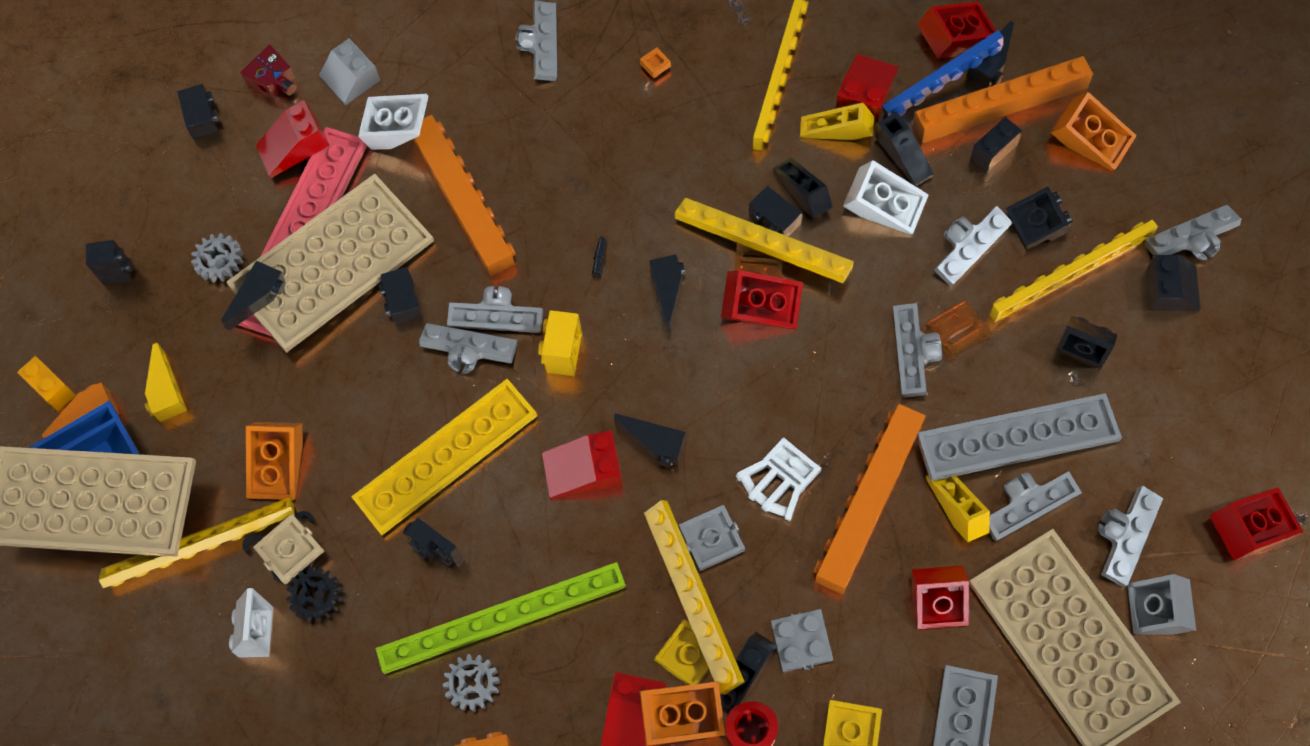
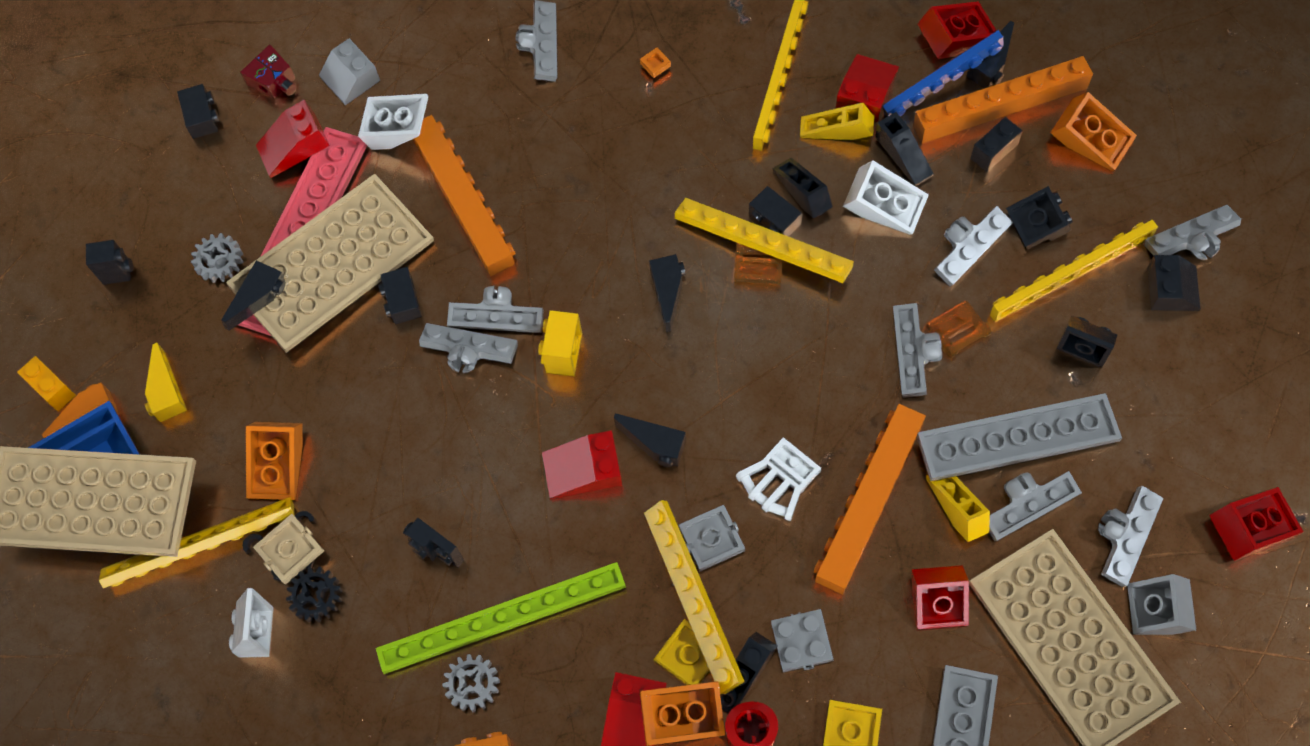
(444, 456): yellow plate -> none
(599, 256): black piece -> none
(761, 299): red slope -> none

